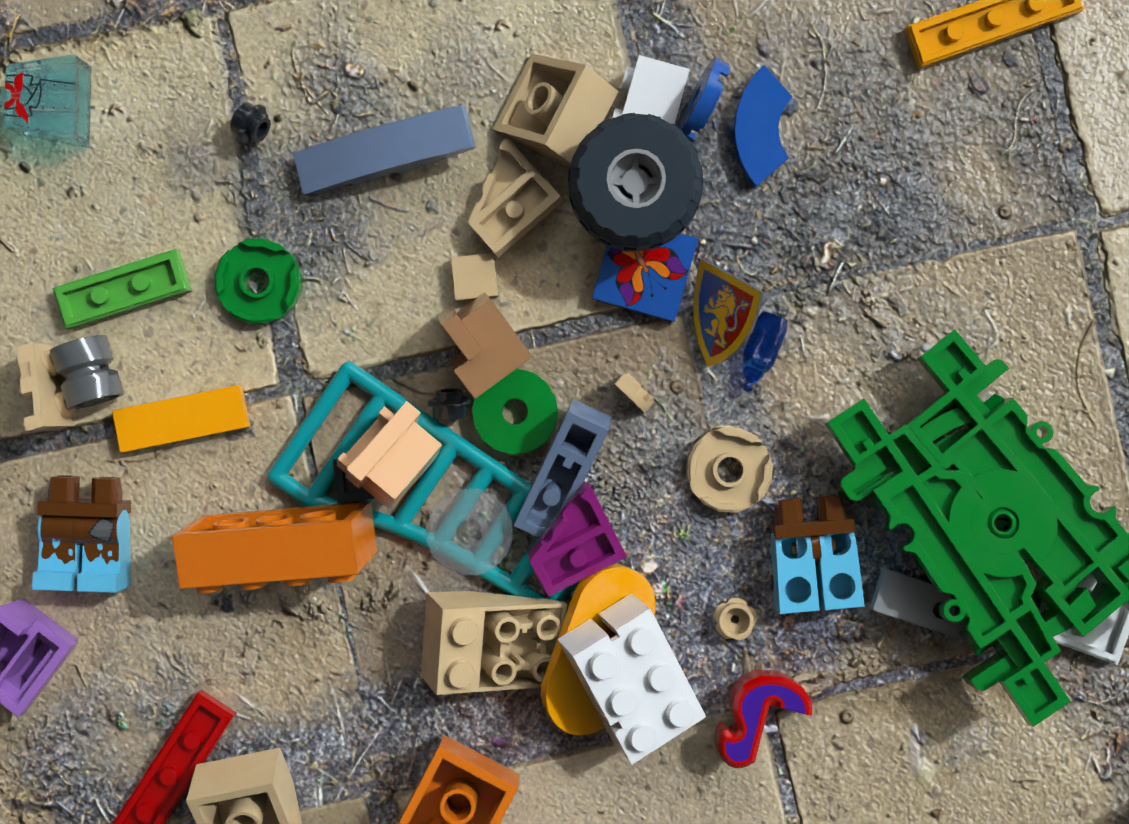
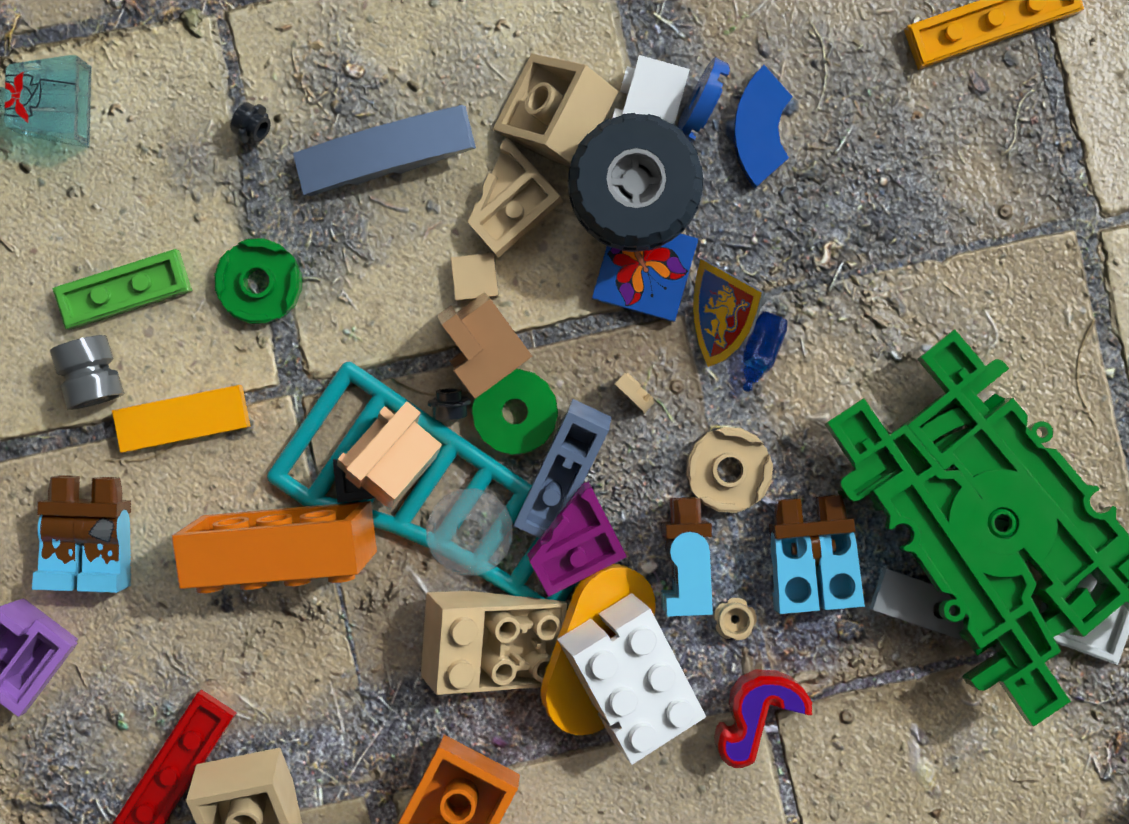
(43, 384): tan wing -> none
(689, 559): none -> medium azure hips

